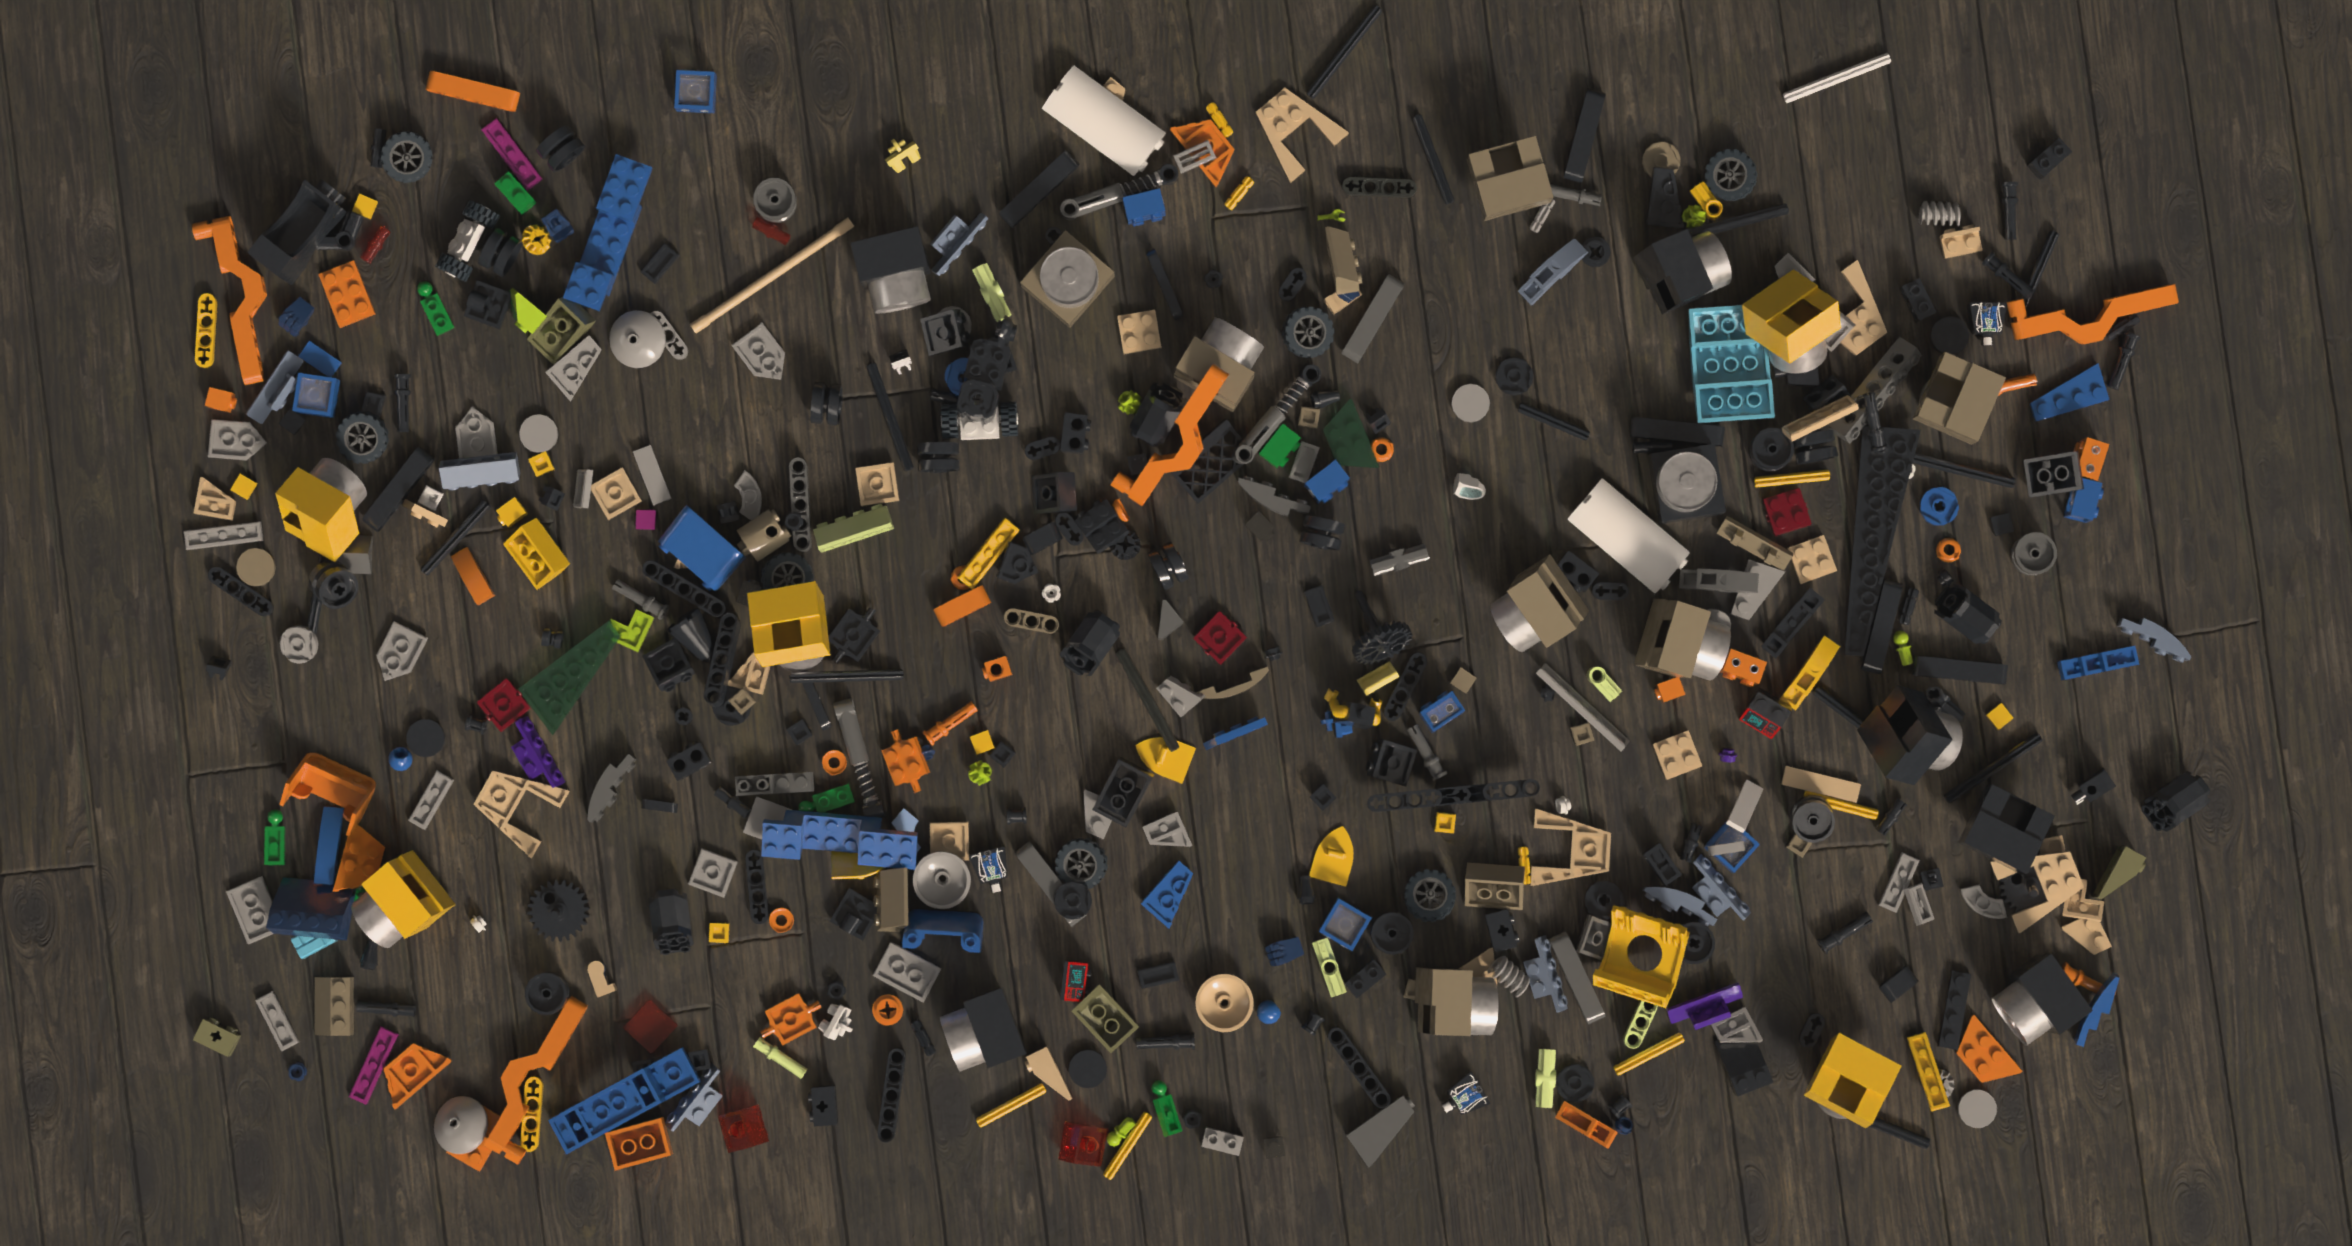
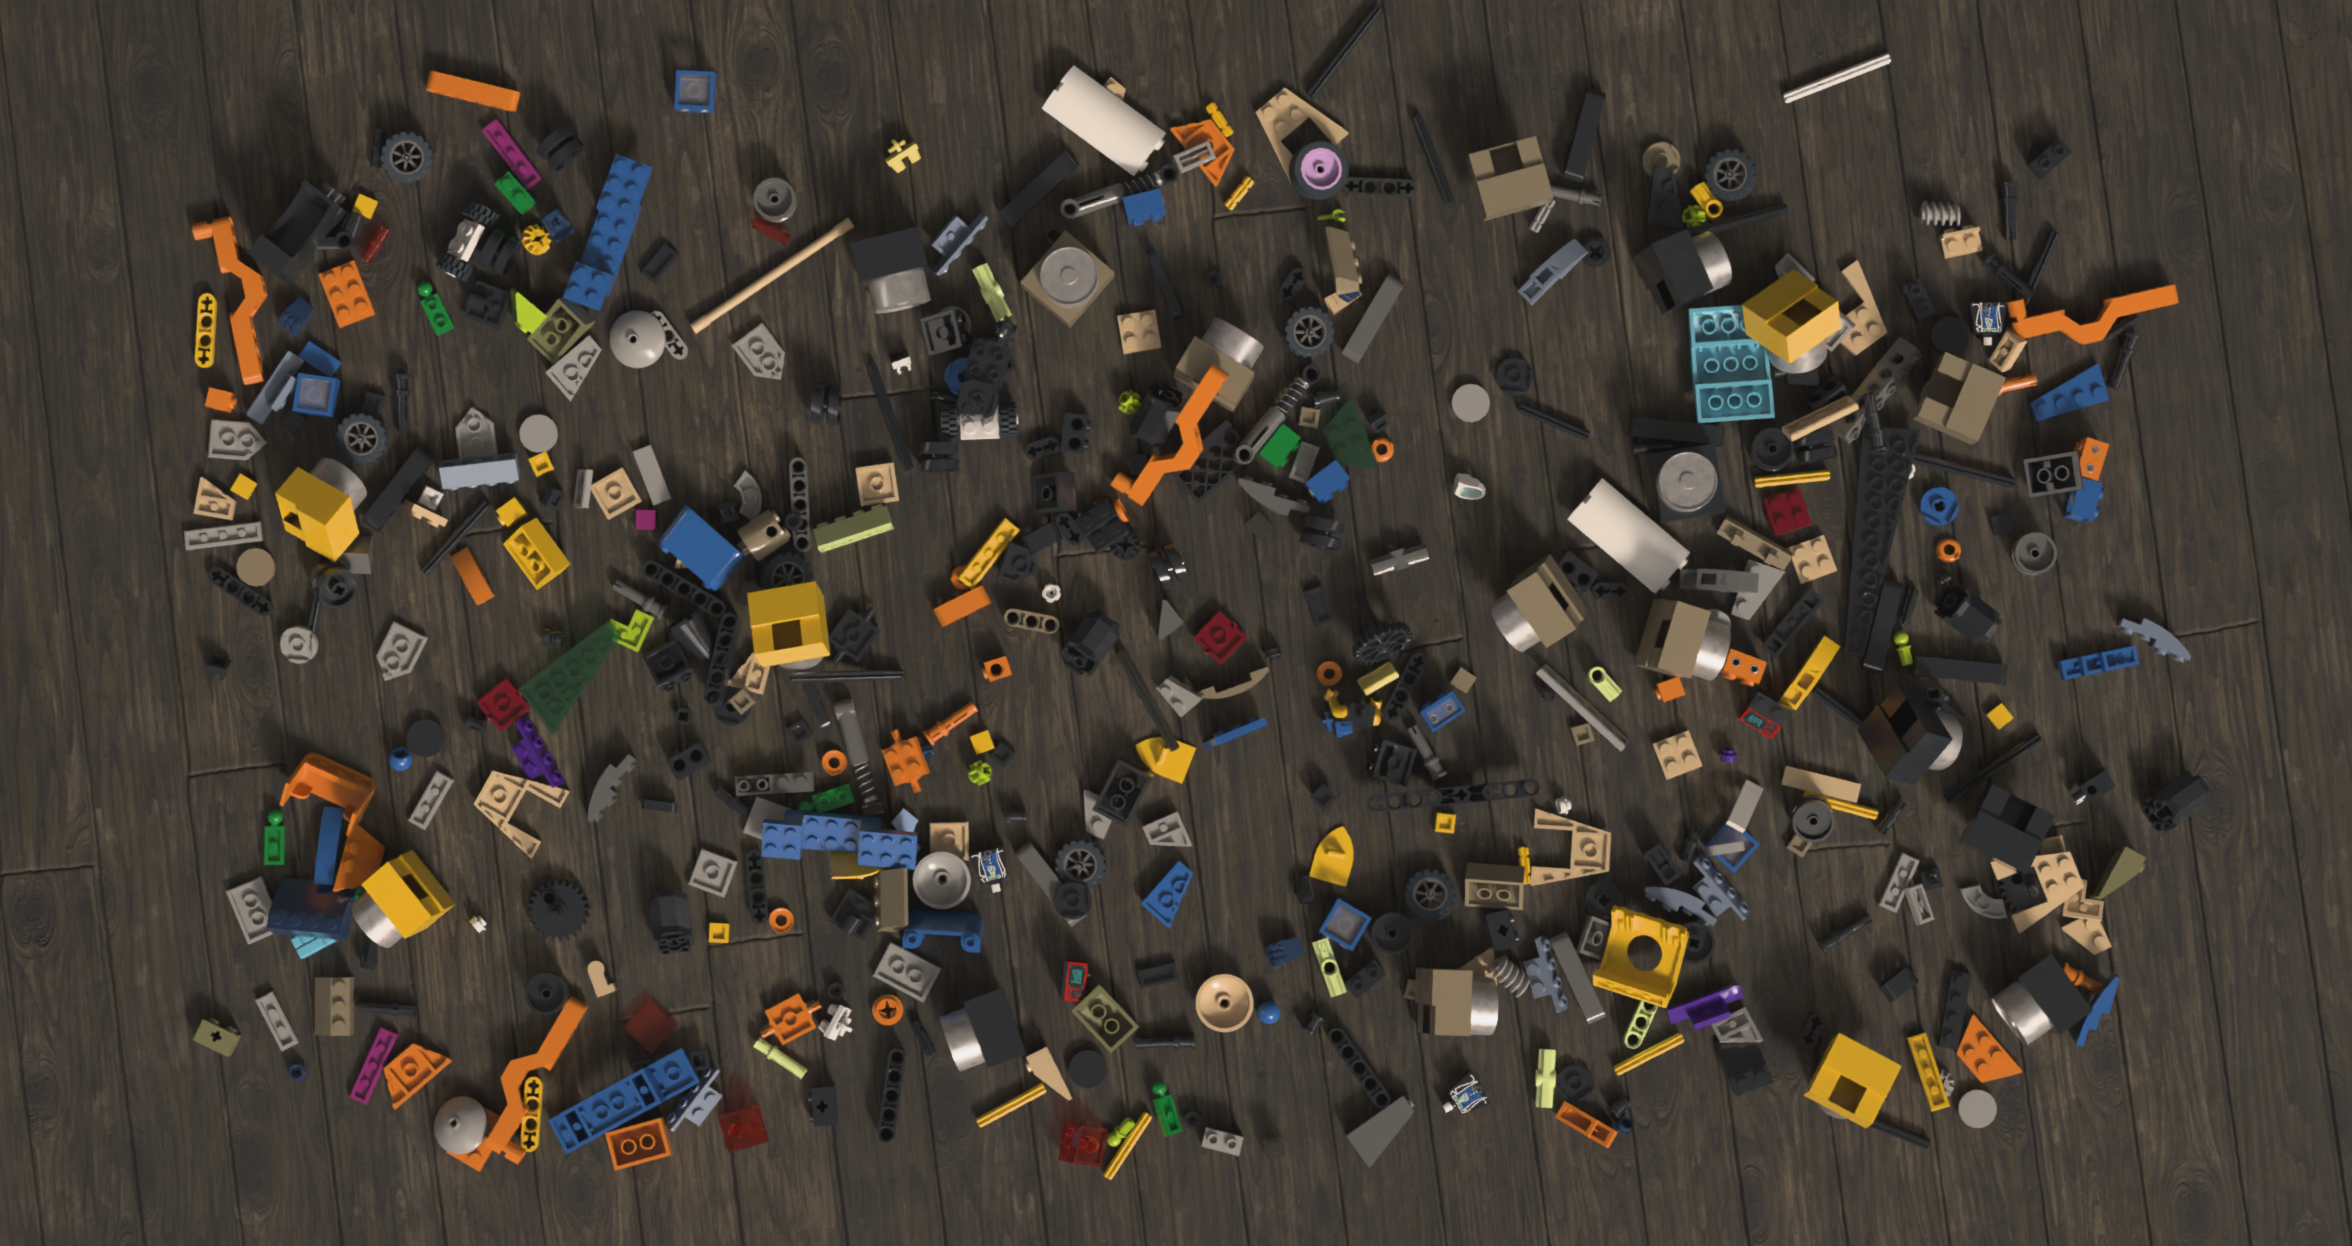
(1304, 171): none -> wheel
(1325, 666): none -> orange piece
(2007, 351): none -> tan slope

